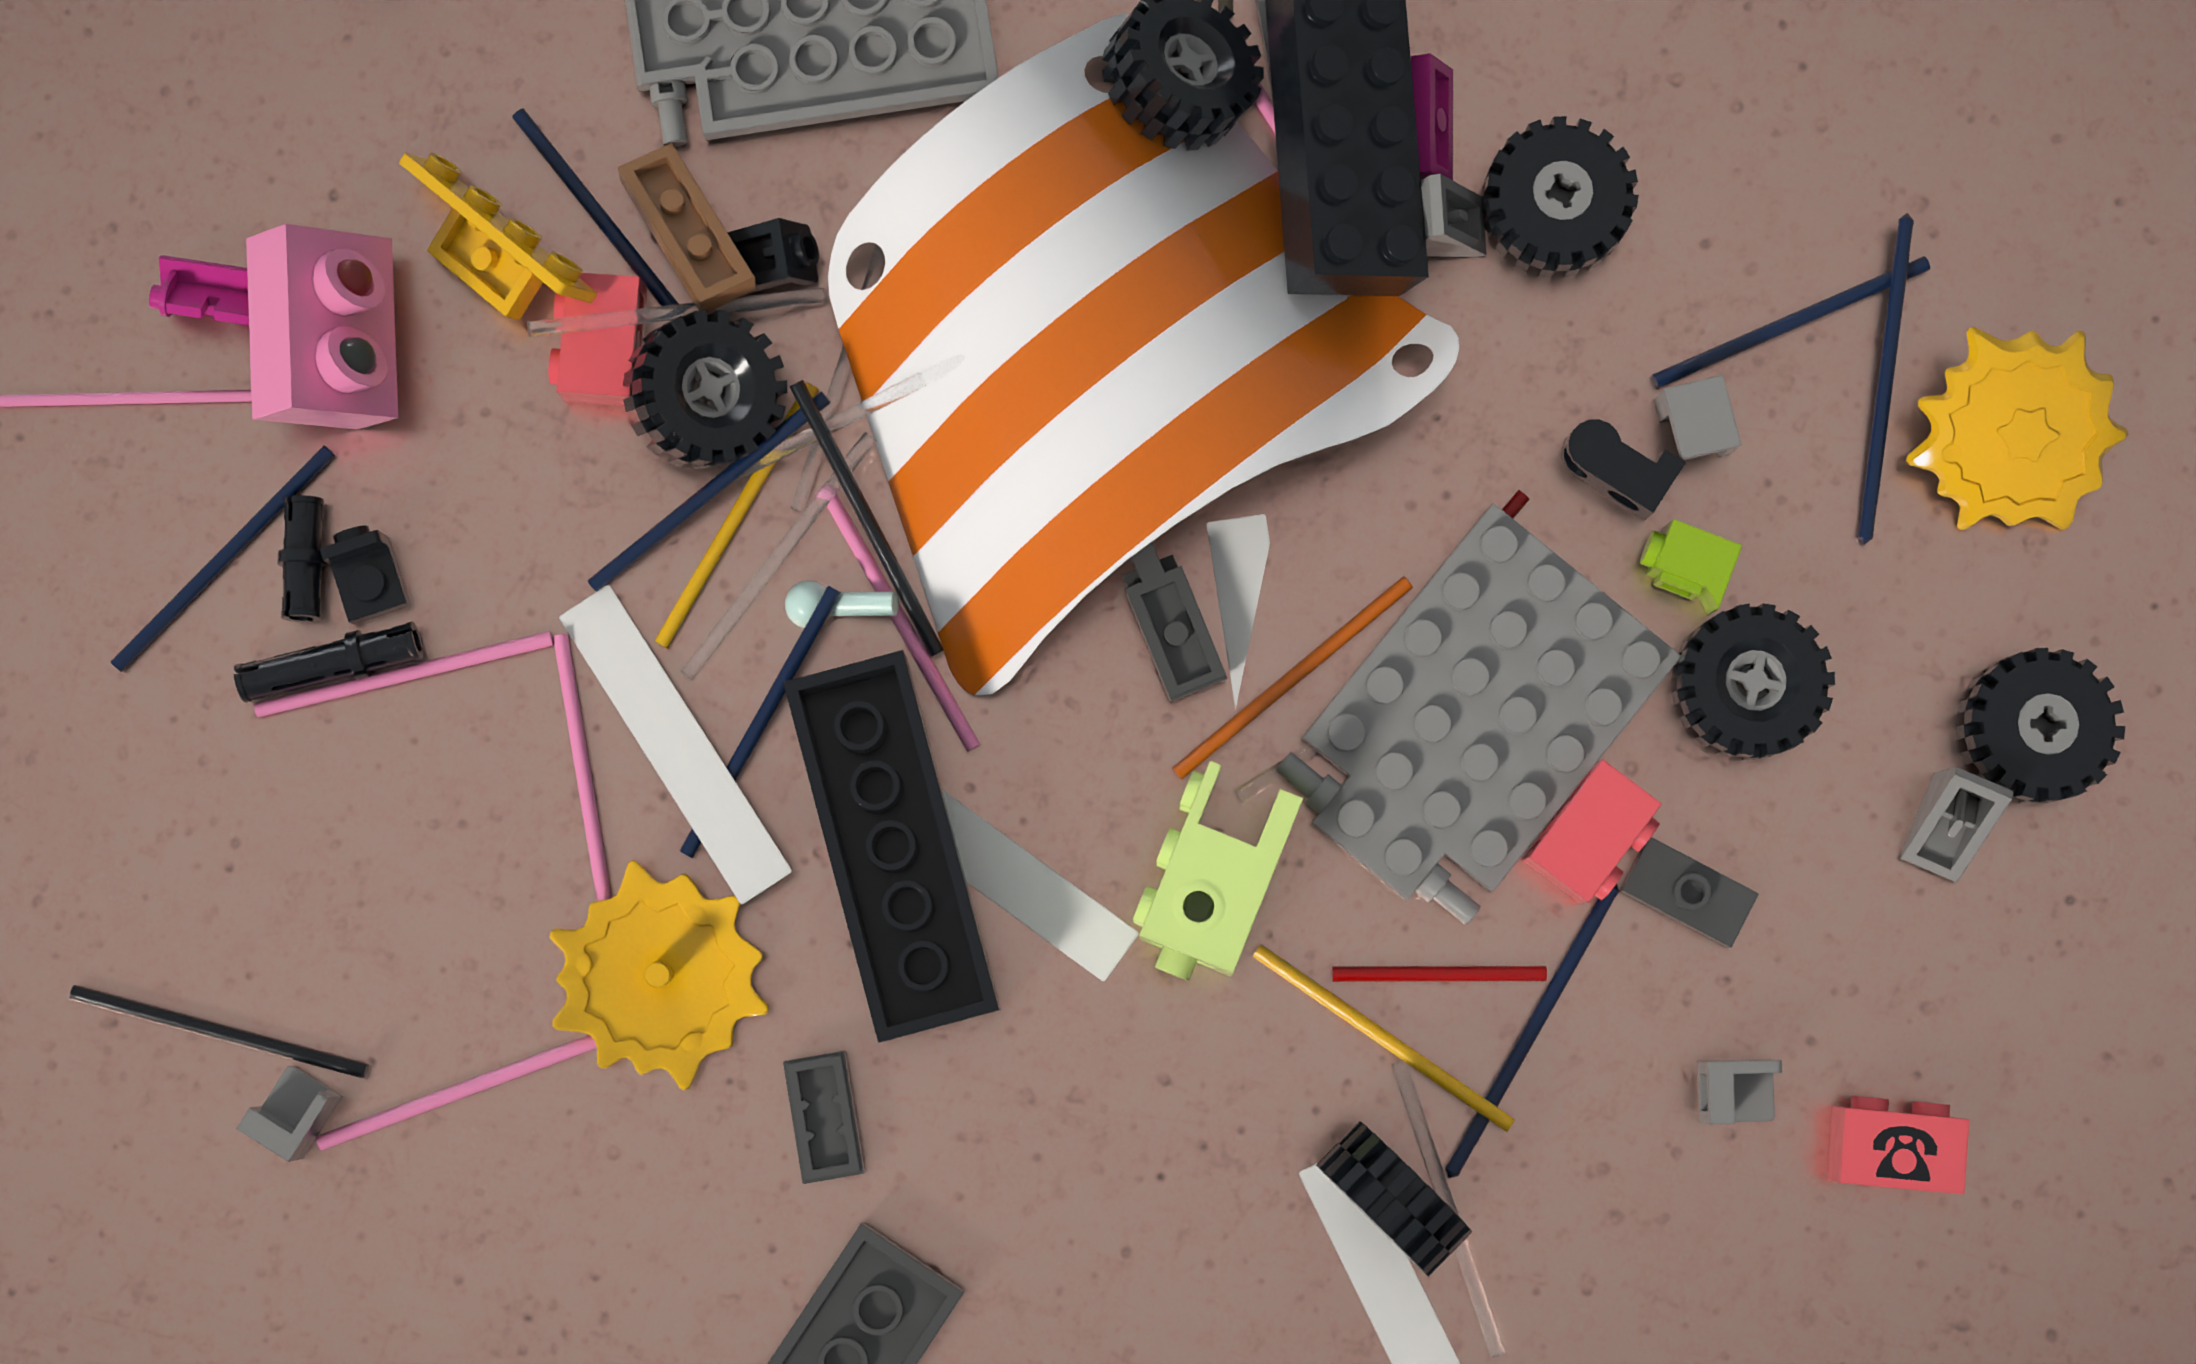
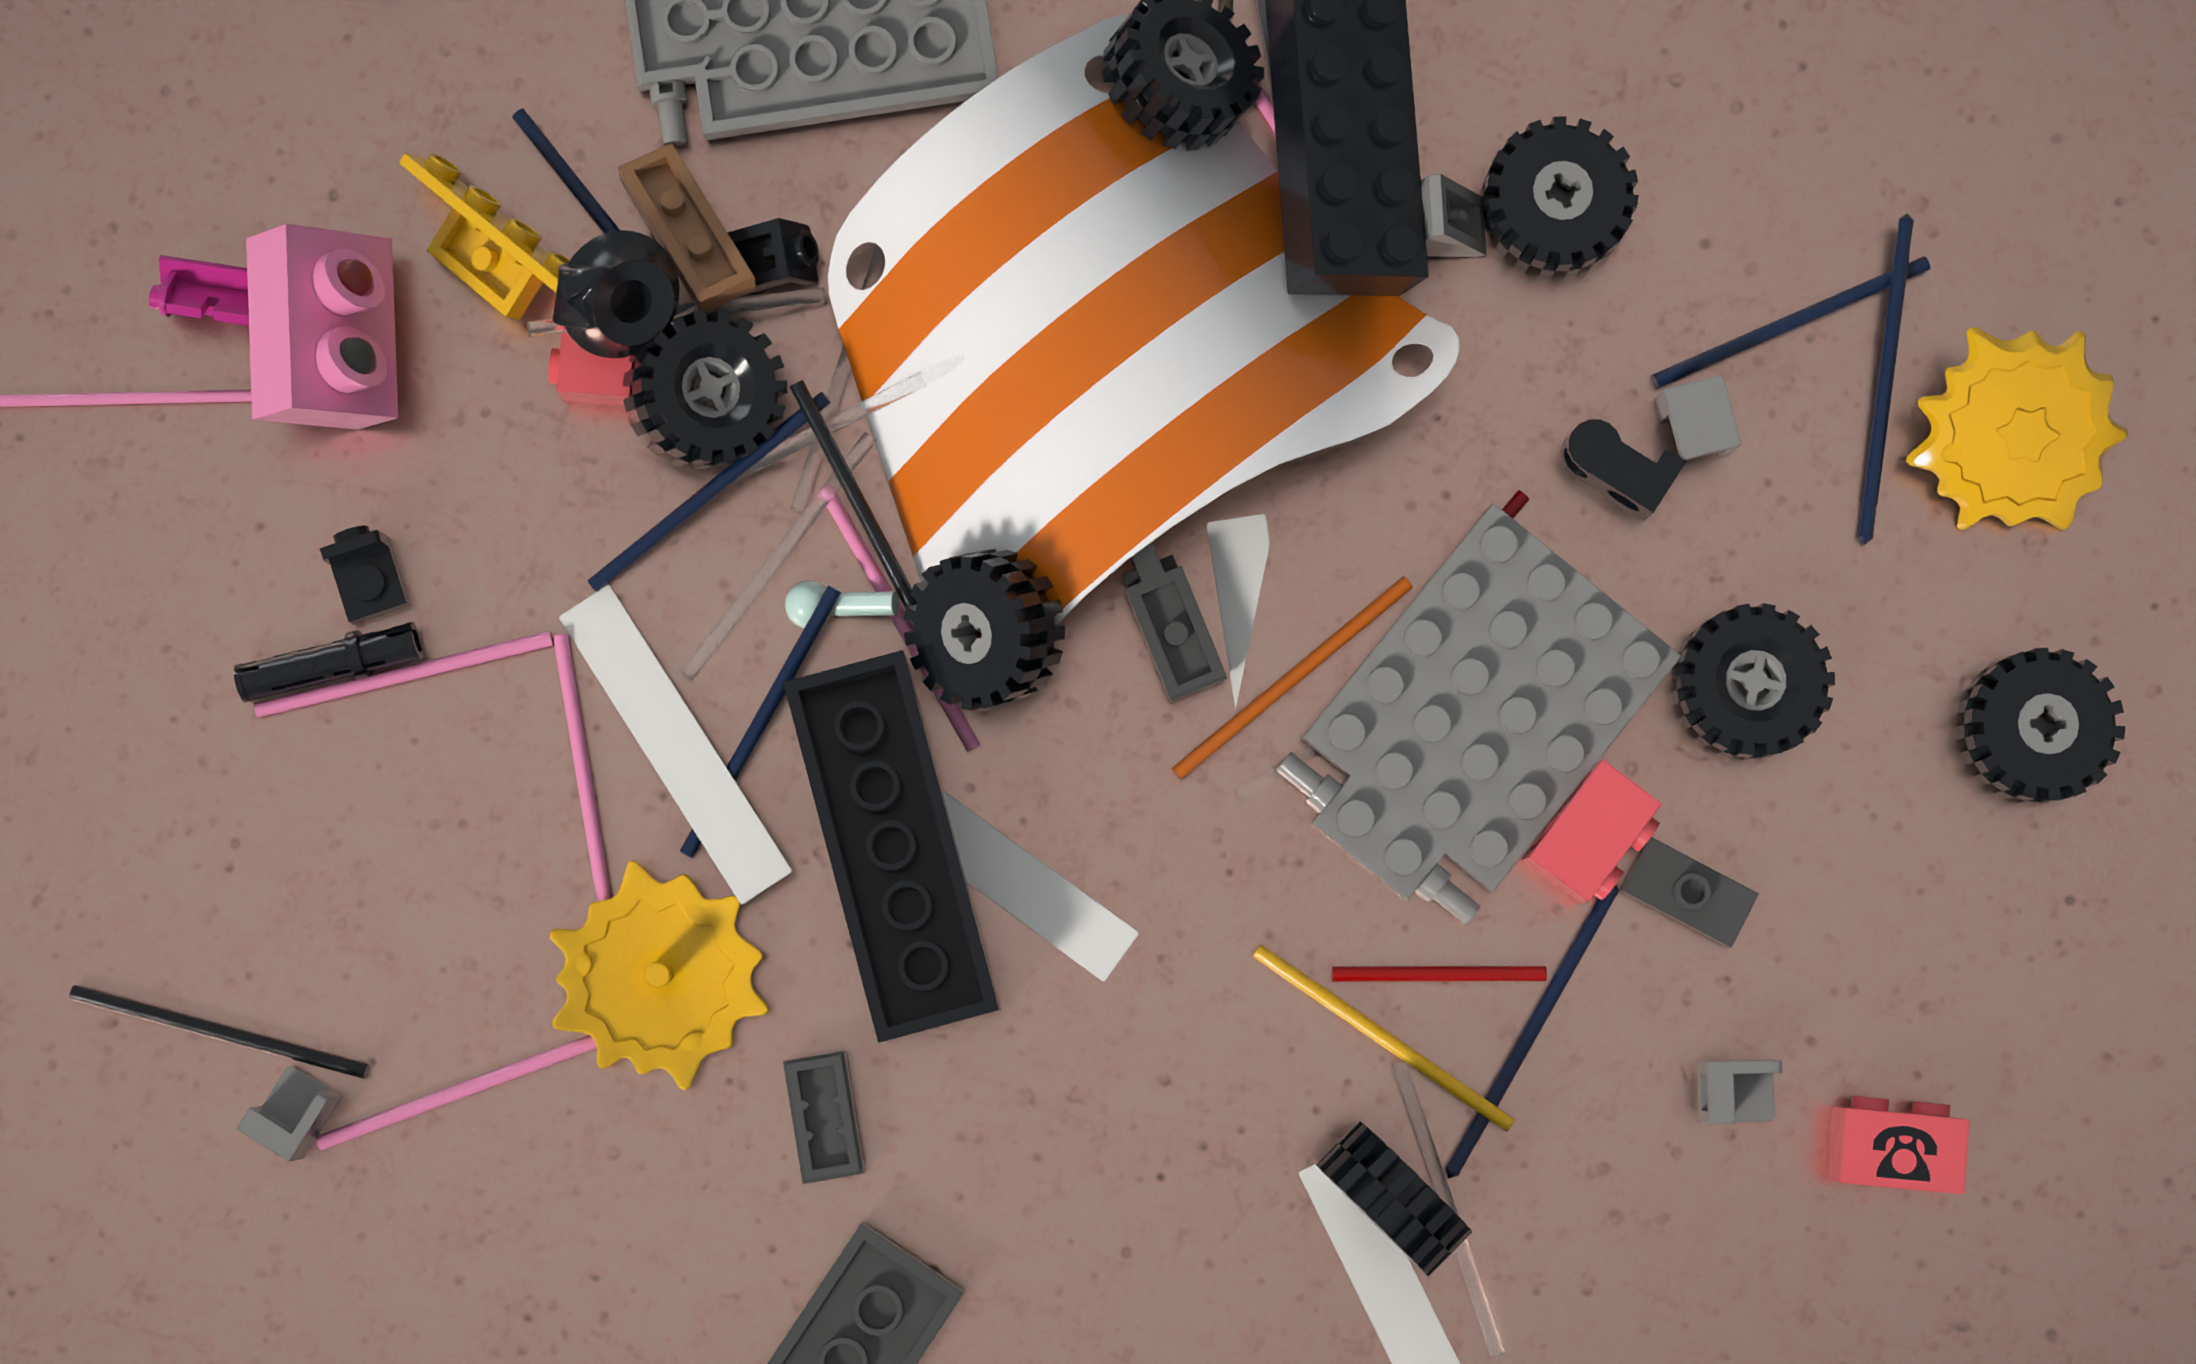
(221, 559): dark blue axle -> none
(302, 558): black pin -> none
(616, 293): none -> black piece
(718, 545): yellow axle -> none
(1010, 609): none -> black wheel
(1210, 884): yellowish green torso -> none
(1433, 114): dark pink hinge -> none
(1691, 562): lime window -> none
(1954, 821): light grey slope -> none

